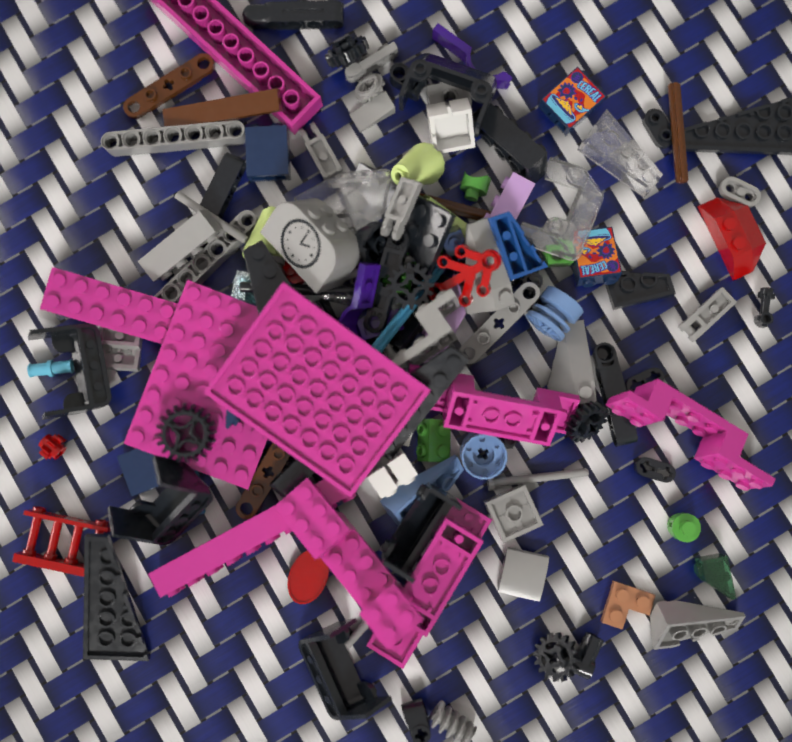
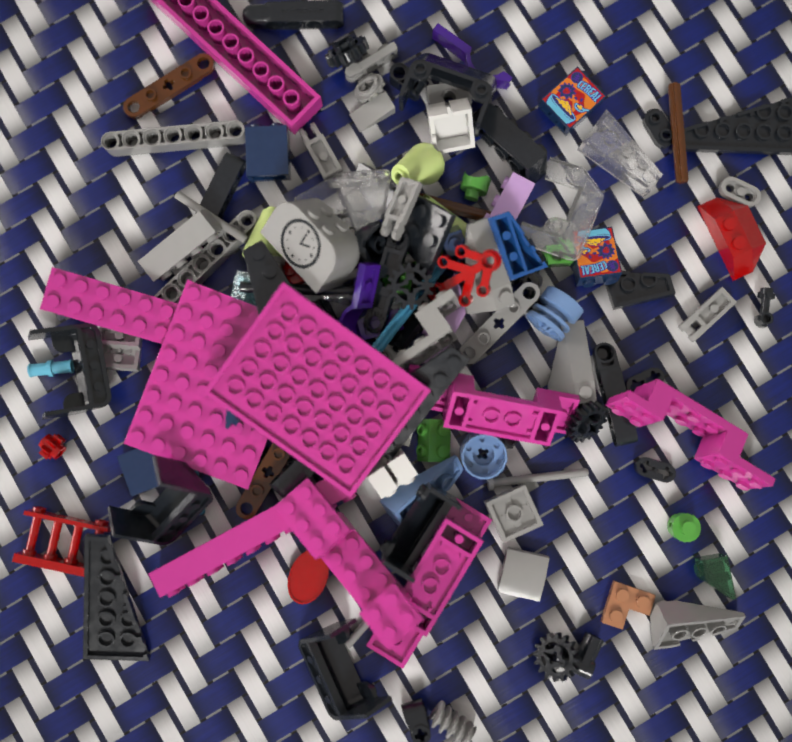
(177, 428): black gear -> none
(225, 108): reddish brown tile -> none

